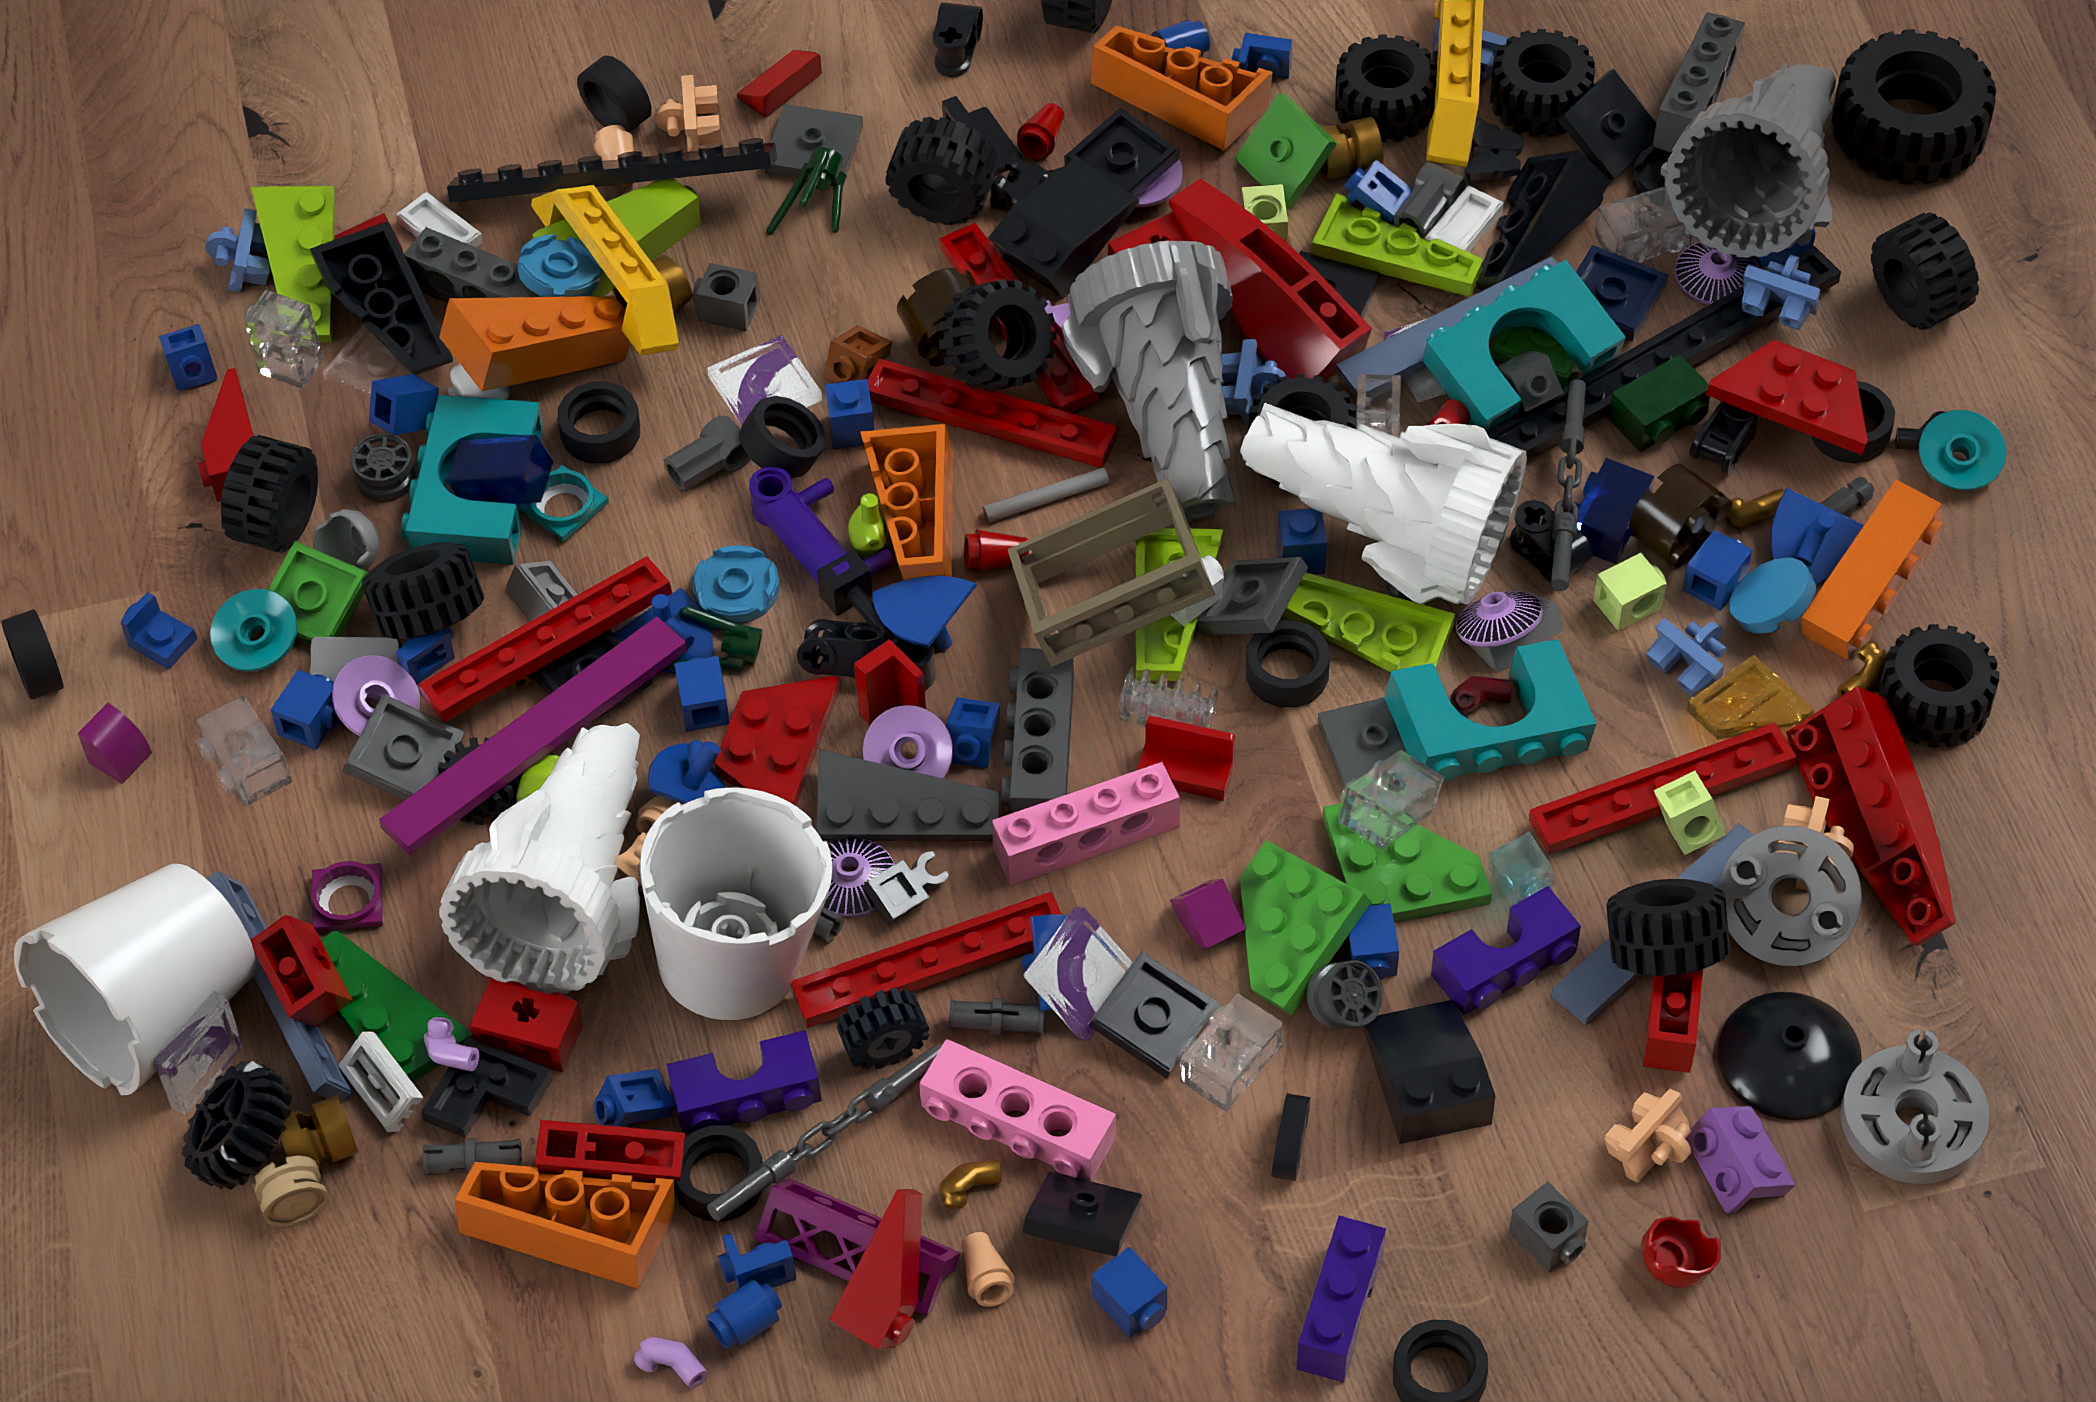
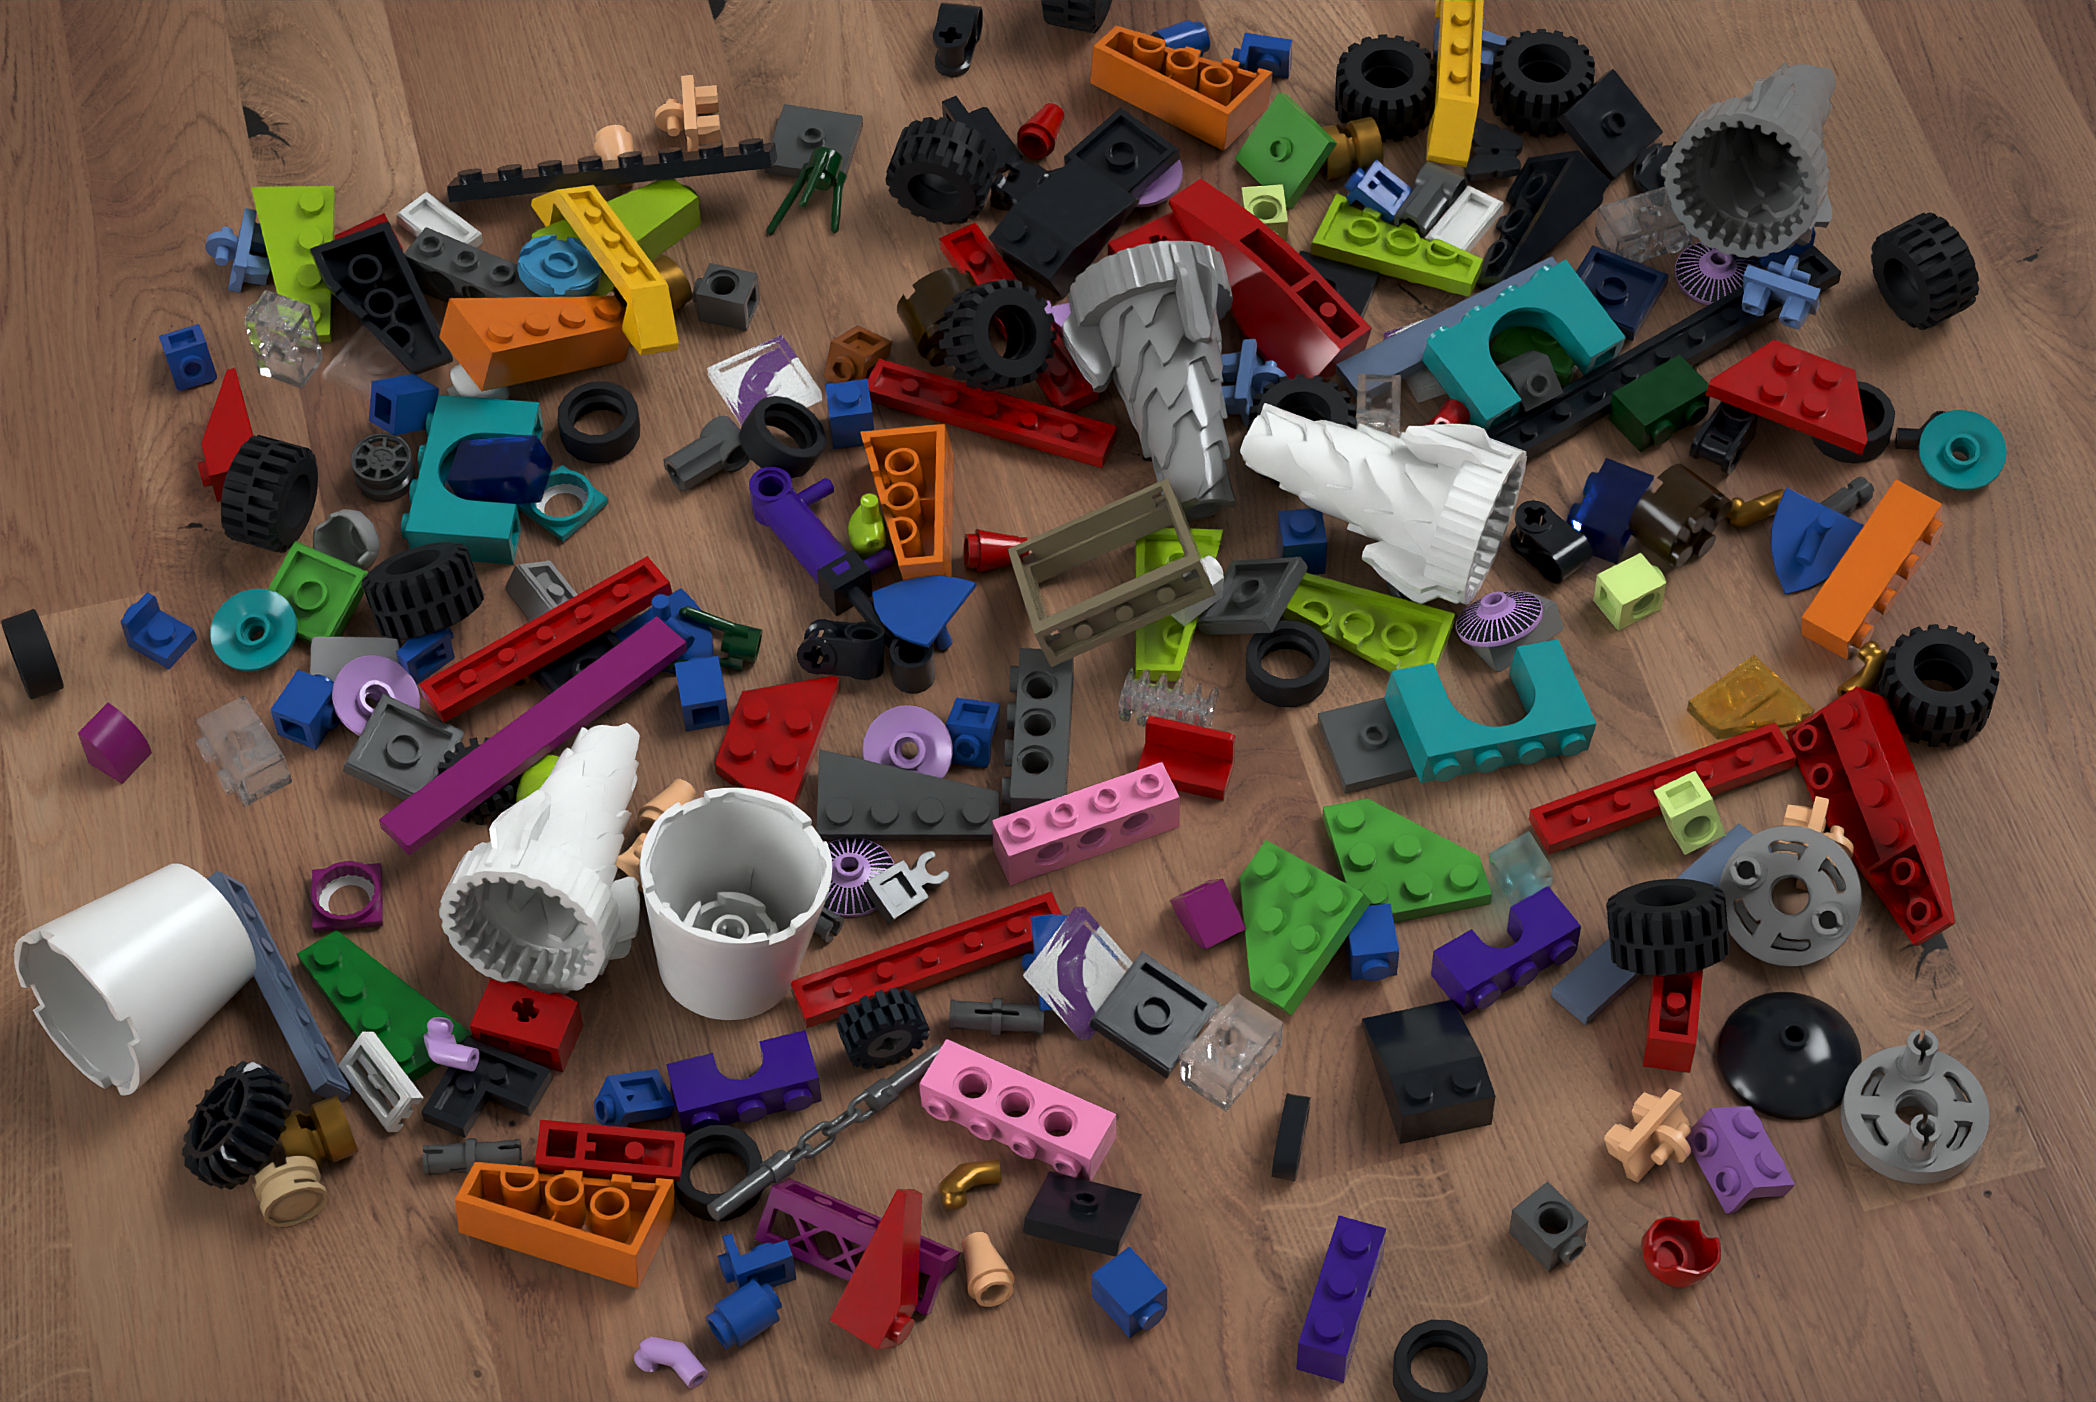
(199, 1053): clear tile -> none
(300, 970): red brick -> none
(614, 94): black tyre -> none
(685, 771): blue shield -> none
(736, 584): dark azure tile -> none
(781, 81): red slope -> none
(886, 681): red panel -> none
(1045, 495): light grey bar -> none
(1342, 997): dark grey wheel -> none
(1390, 798): clear brick -> none
(1478, 690): dark red arm -> none
(1565, 523): dark grey piece -> none
(1675, 645): medium blue hips -> none
(1700, 77): dark grey brick -> none
(1717, 569): blue brick -> none
(1772, 594): dark azure tile -> none
(1922, 70): black tyre -> none

